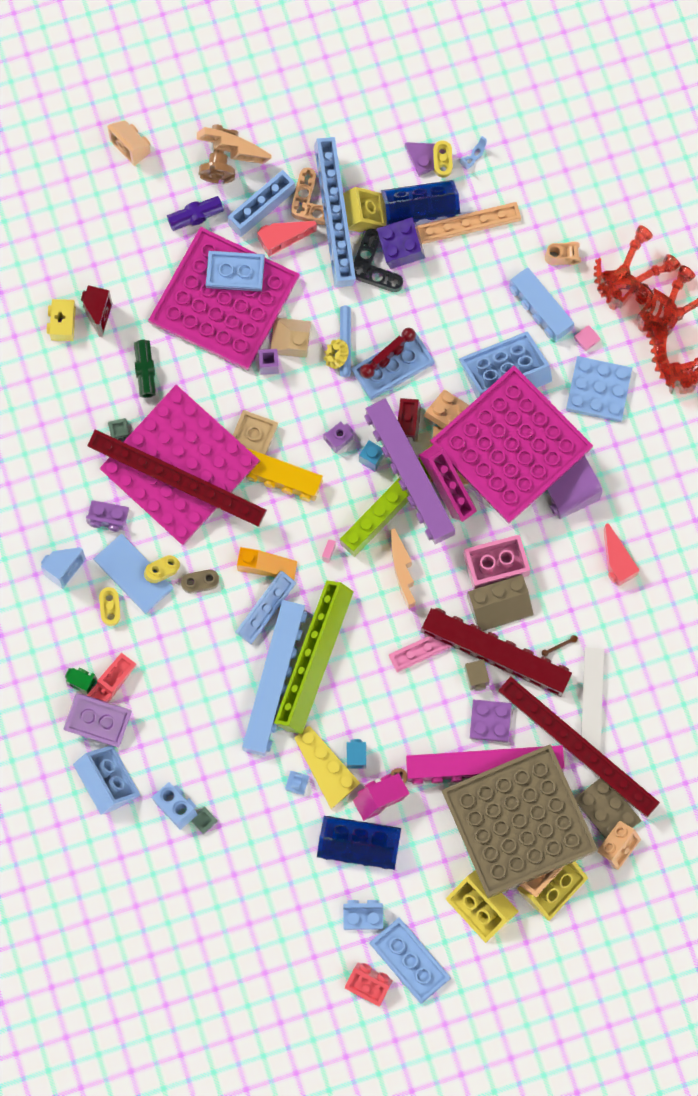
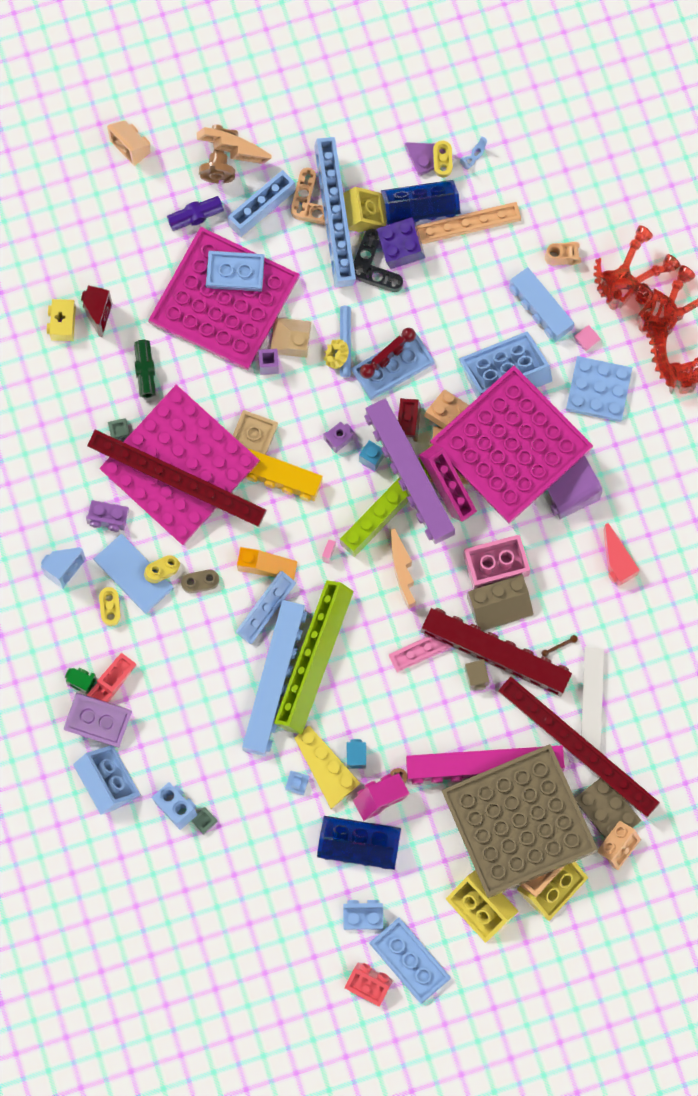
(281, 235): coral slope -> none
(490, 720): medium lavender plate -> none

